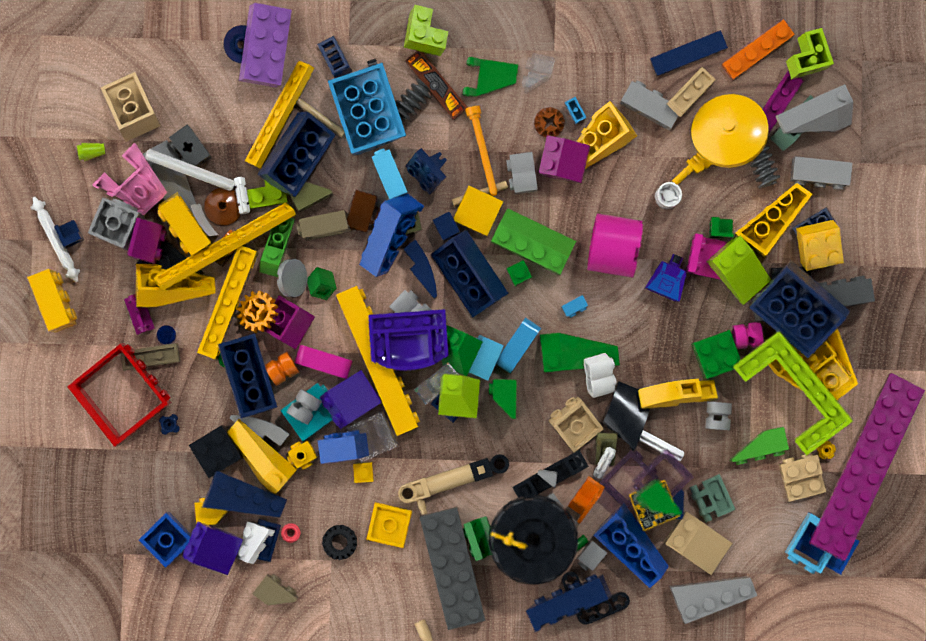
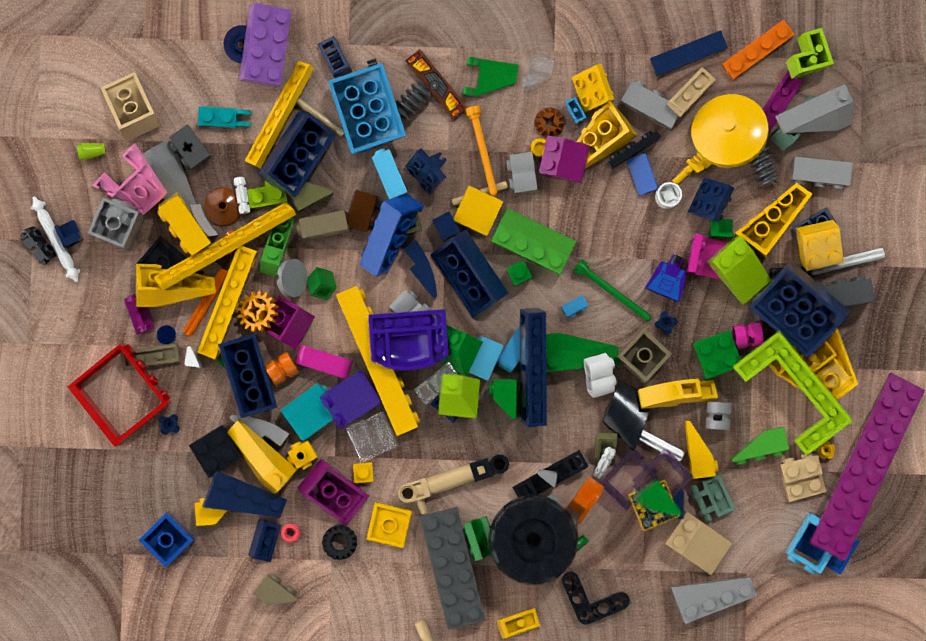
(33, 238): none -> black hinge
(52, 300): yellow brick -> none
(147, 241): magenta slope -> none
(189, 169): white axle -> none
(192, 358): none -> white slope
(204, 304): none -> orange axle
(212, 548): dark purple brick -> none
(222, 117): none -> teal hinge
(253, 542): white wing -> none
(304, 406): light grey wheel -> none
(333, 492): none -> magenta slope
(343, 447): blue brick -> none
(422, 36): lime brick -> none
(509, 540): yellow piece -> none
(518, 623): none -> yellow slope
(533, 367): none -> dark blue piece
(537, 147): none -> yellow tile
(568, 602): dark blue wedge -> none
(575, 423): tan plate -> none
(583, 269): none -> green piece
(591, 556): light grey brick -> none
(593, 88): none -> yellow plate
(615, 245): dark pink brick -> none
(632, 149): none -> black plate
(632, 546): blue wedge -> none
(642, 174): none -> blue slope
(643, 355): none -> dark tan brick
(671, 322): none -> dark blue plate
(700, 458): none -> yellow slope
(711, 200): none -> dark blue plate
(853, 260): none -> white axle

